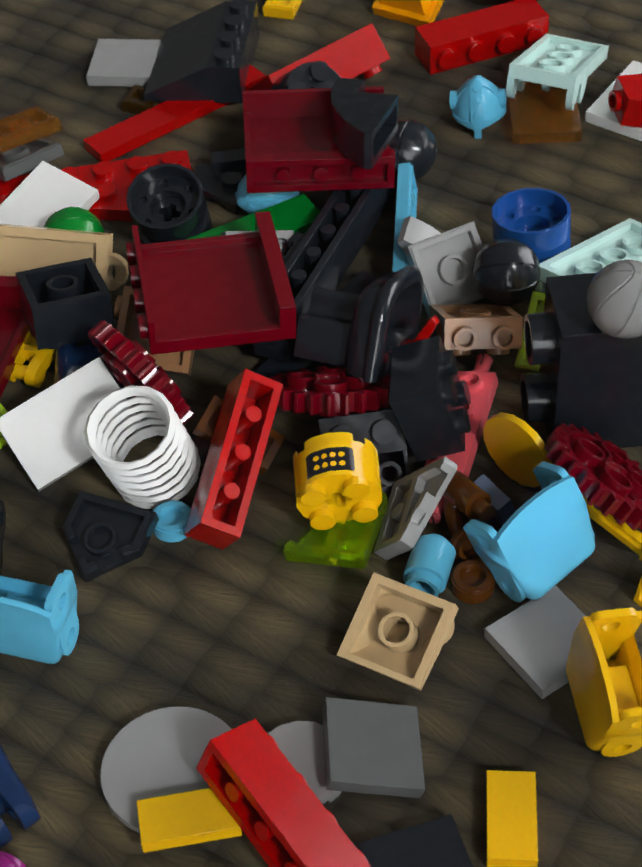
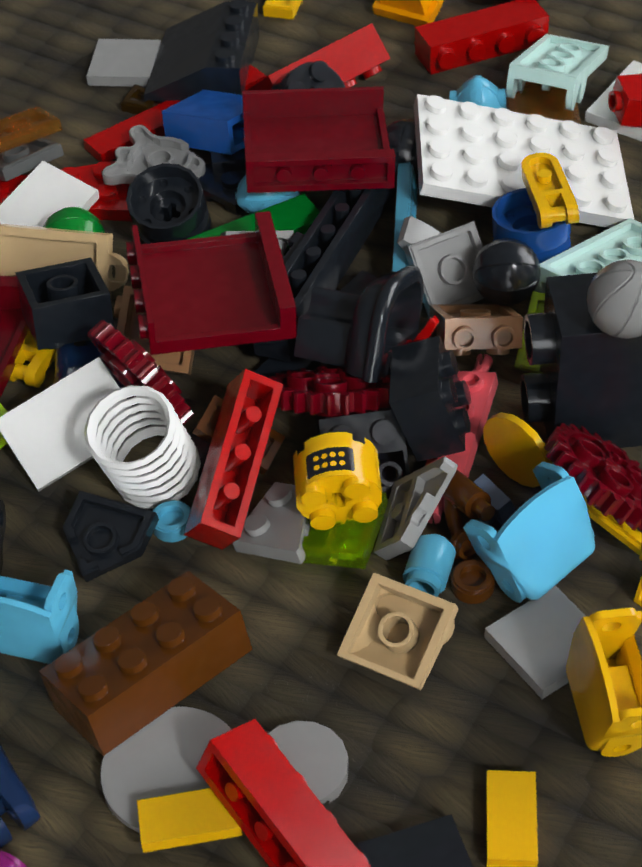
(146, 661): none -> reddish brown brick
(149, 151): none -> light grey tile
(207, 121): none -> blue brick
(275, 527): none -> light grey wing
(362, 121): black slope -> none
(372, 748): dark grey tile -> none
(478, 151): none -> white plate
(549, 190): none -> yellow plate

